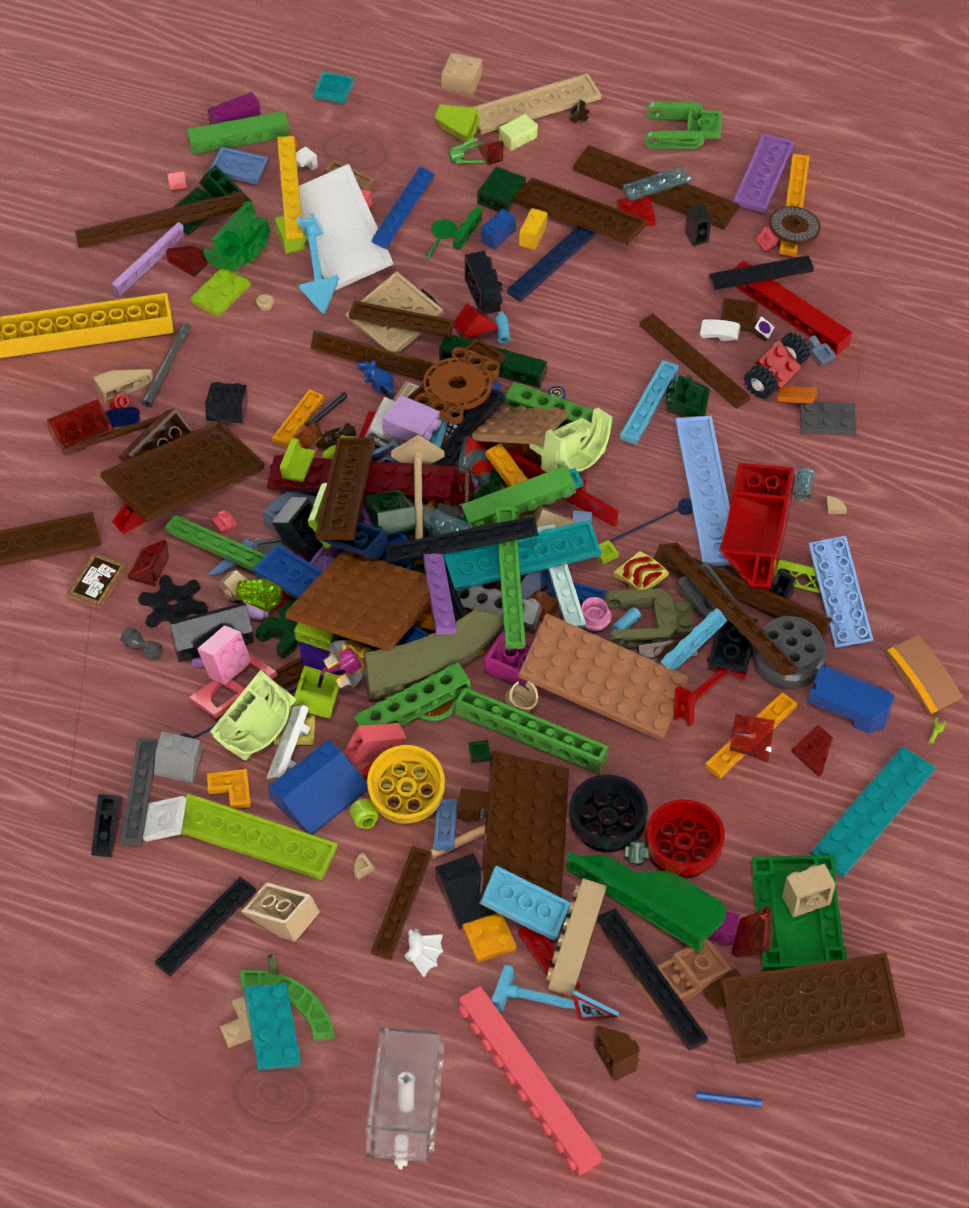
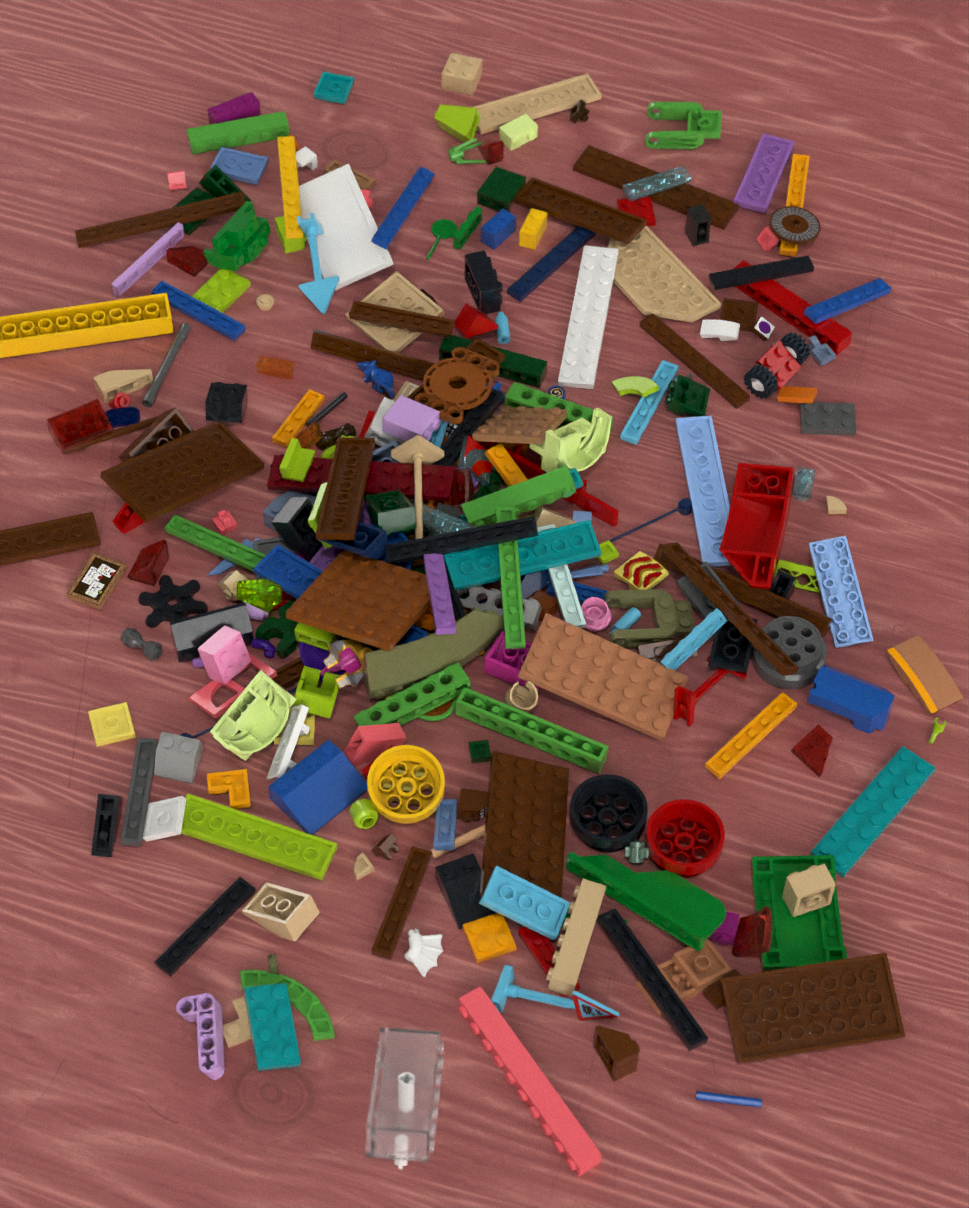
(111, 724): none -> light yellow tile
(200, 311): none -> blue plate
(206, 1037): none -> lavender beam
(266, 645): none -> dark purple arm
(275, 367): none -> clear orange hinge
(384, 845): none -> reddish brown tile
(588, 317): none -> white plate
(589, 571): none -> medium blue bar
(635, 385): none -> lime tile
(659, 280): none -> tan plate
(752, 736): clear red plate -> none
(847, 300): none -> blue plate

